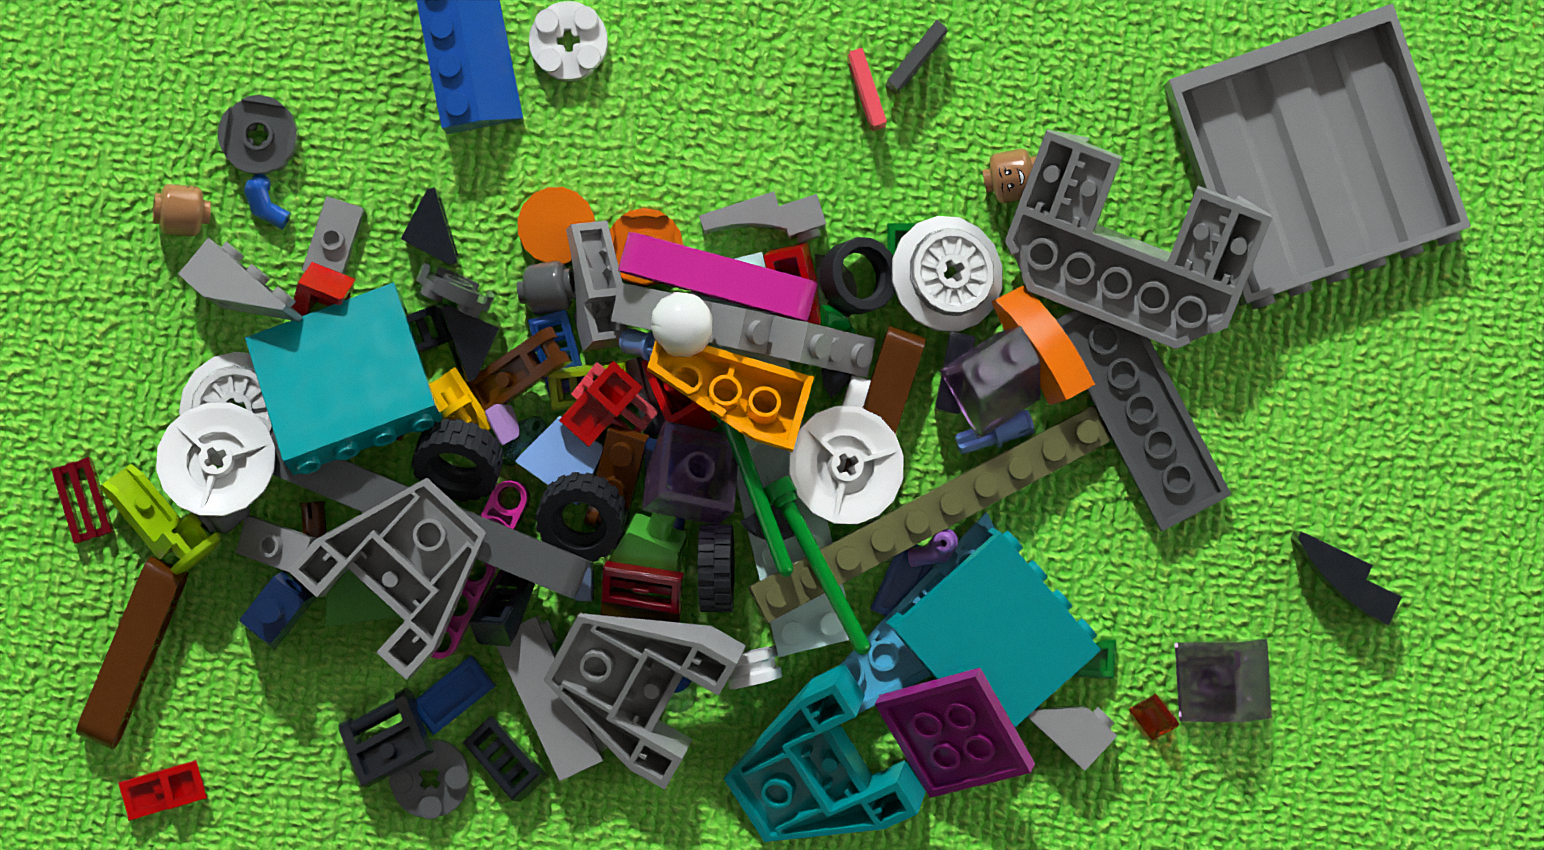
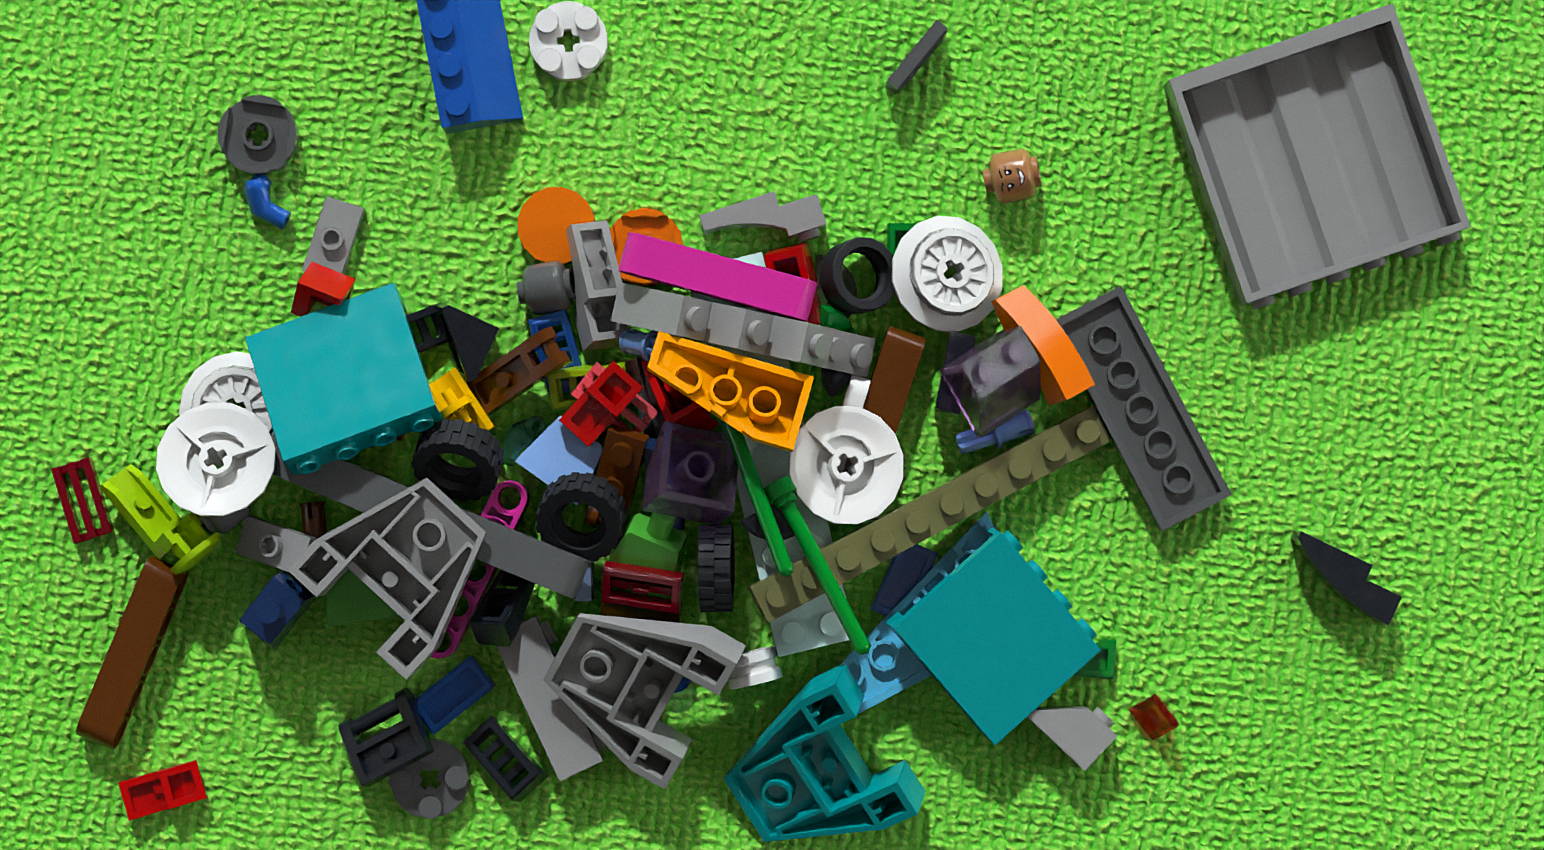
(180, 210): medium nougat head -> none
(230, 285): light grey slope -> none
(431, 230): black slope -> none
(455, 288): dark grey plate -> none
(503, 422): lavender tile -> none
(682, 324): white hair -> none
(866, 89): coral tile -> none
(936, 551): medium lavender arm -> none
(955, 733): magenta plate -> none
(1120, 278): light grey slope -> none
(1223, 680): slope -> none

